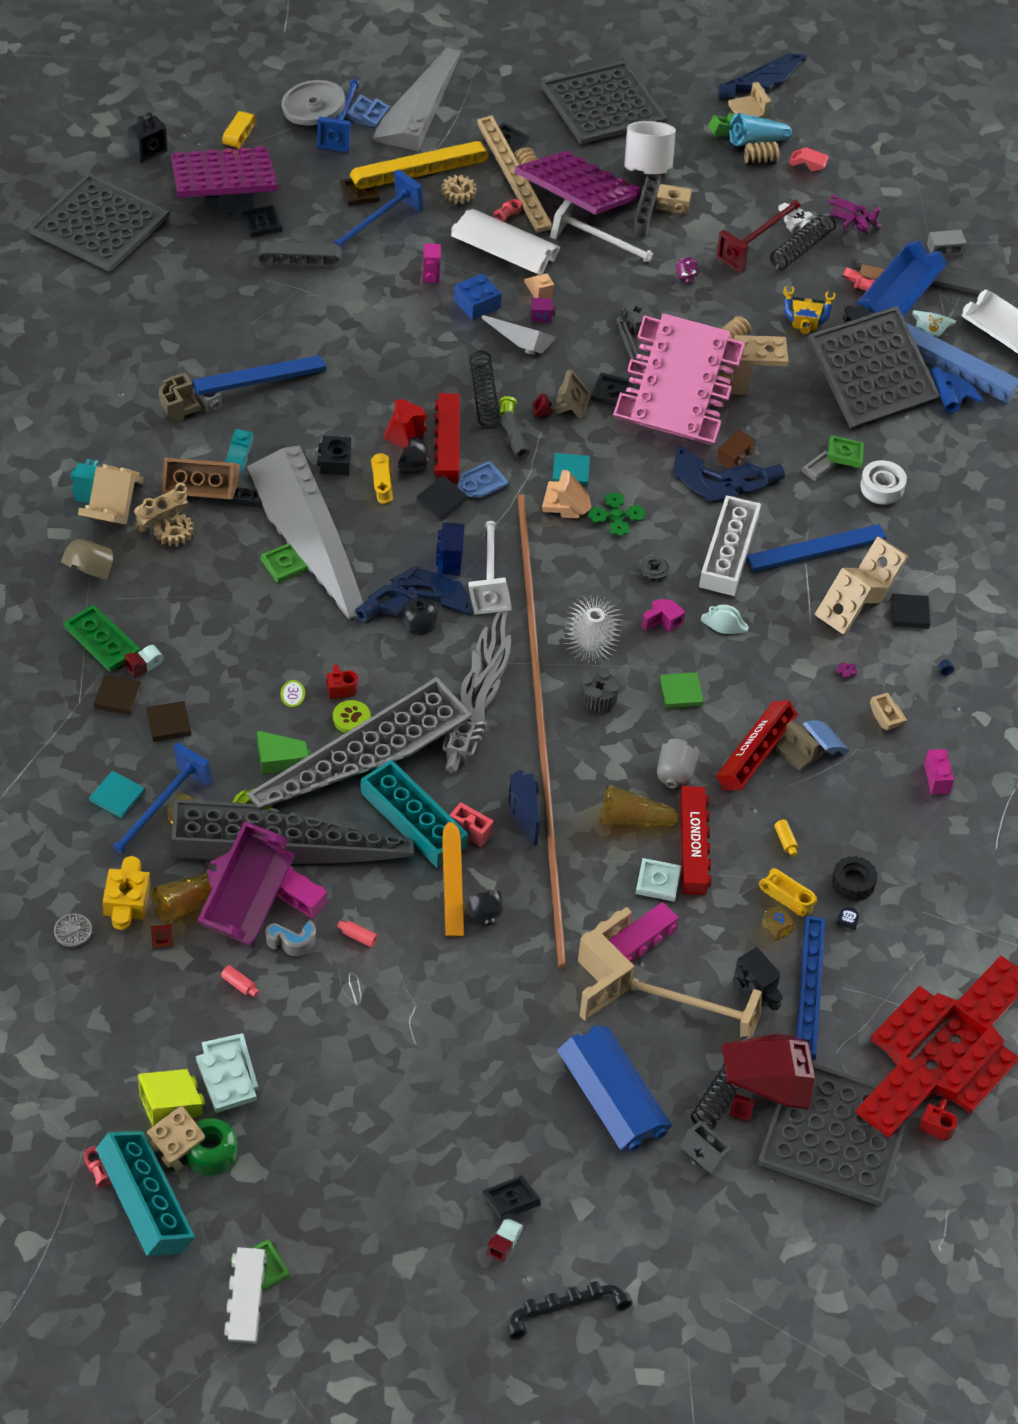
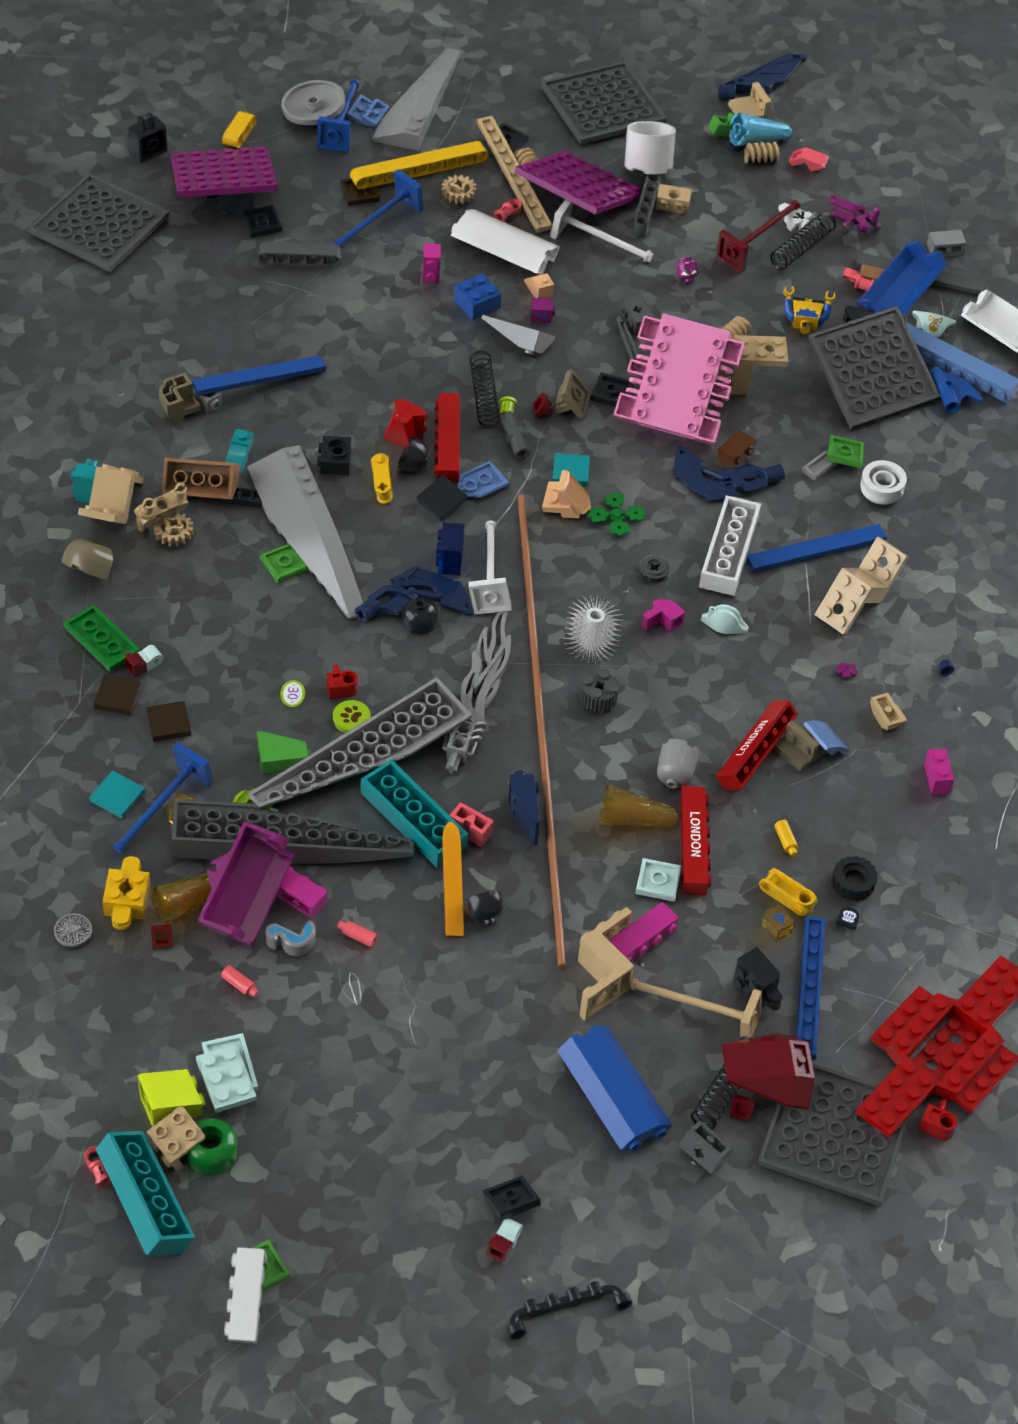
(681, 690): bright green tile -> none
(910, 610): black tile -> none

